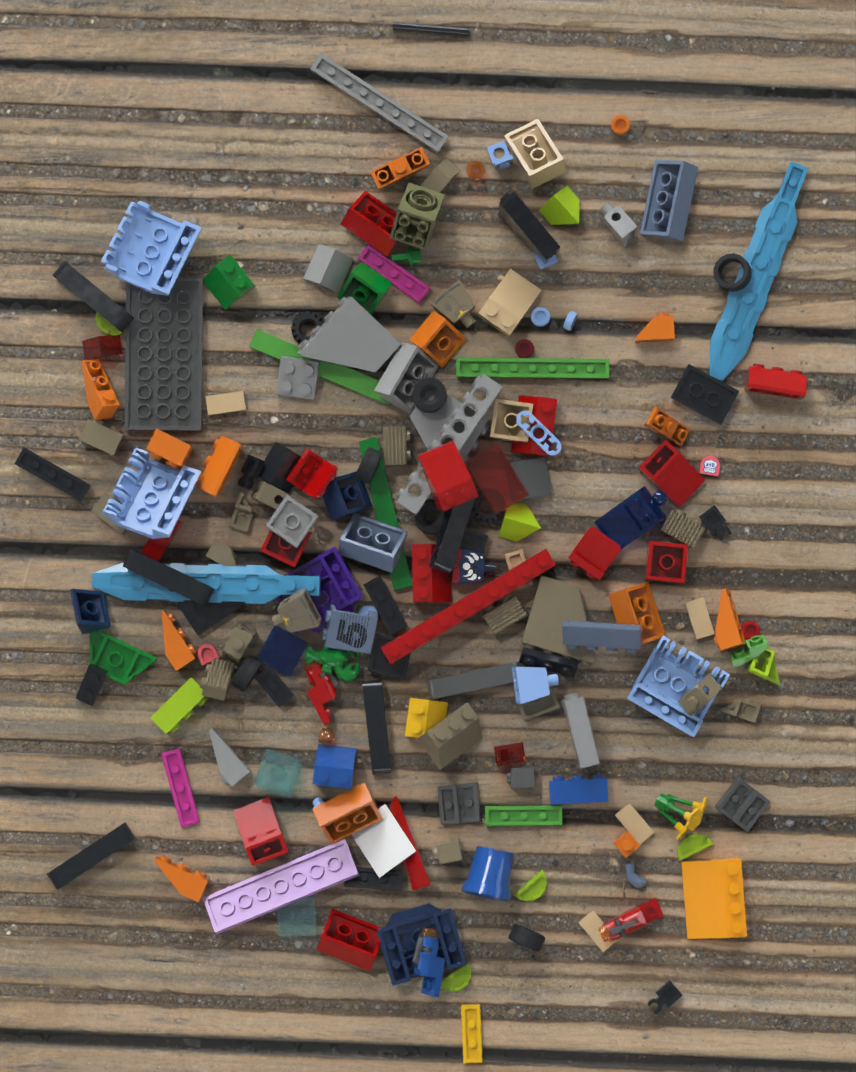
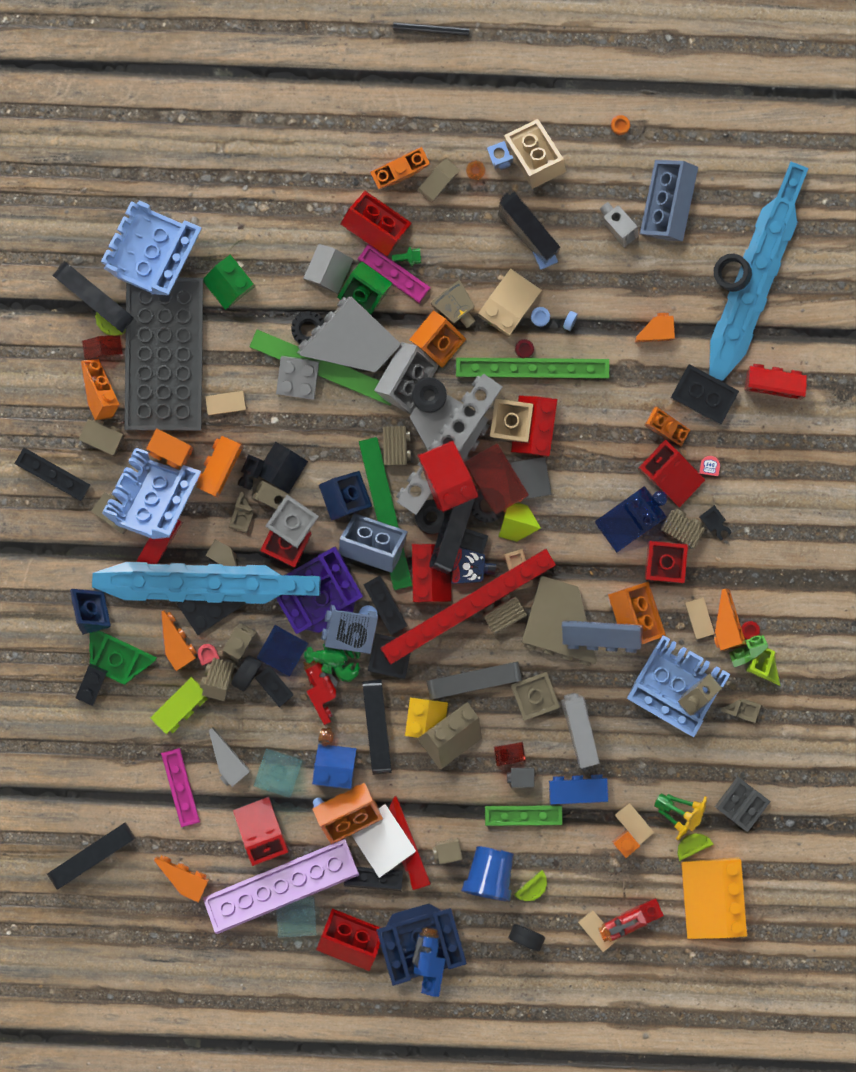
(168, 577): black beam -> none
(297, 612): dark tan torso -> none
(312, 474): red bracket -> none
(368, 465): black tyre -> none
(379, 103): light grey plate -> none
(417, 216): olive brick -> none
(457, 979): lime tile -> none
(459, 803): dark grey slope -> none
(471, 1033): yellow tile -> none
(532, 683): light blue torso -> none
(539, 425): light blue beam -> none
(551, 662): black plate -> none
(562, 208): lime slope -> none
(594, 553): red bracket -> none
(632, 877): sand blue arm -> none
(667, 995): black plate -> none

